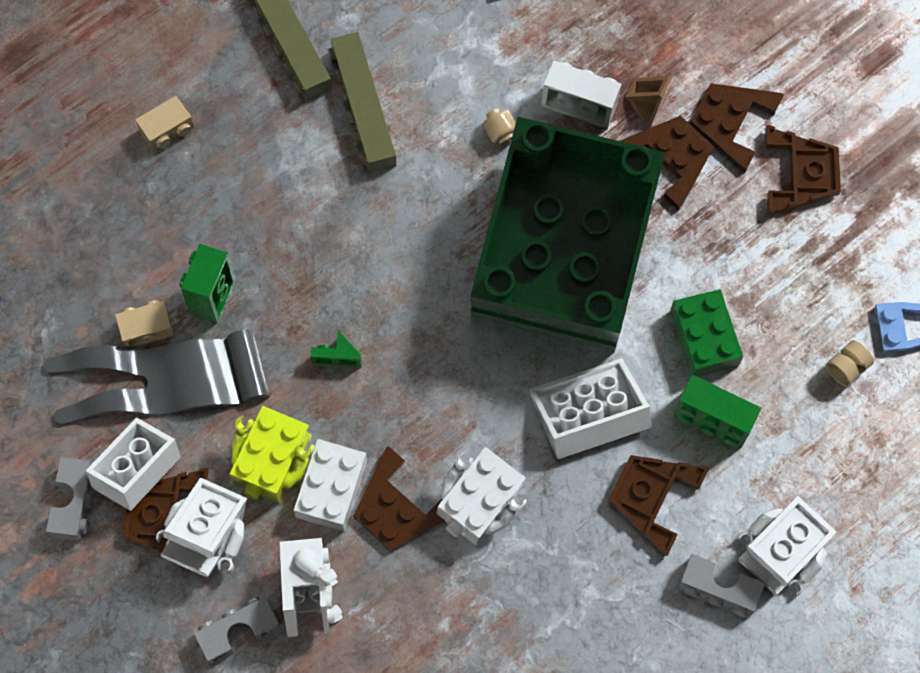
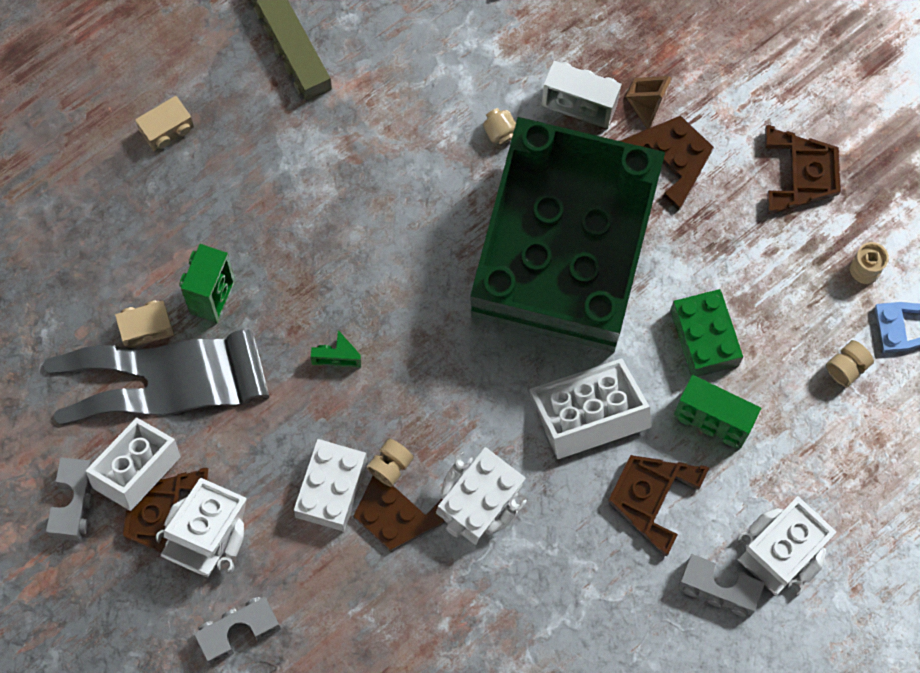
(270, 455): neon yellow torso -> none
(307, 583): white torso -> none
(363, 102): olive brick -> none
(398, 459): none -> tan wheel
(723, 114): reddish brown wing -> none
(869, 262): none -> tan wheel

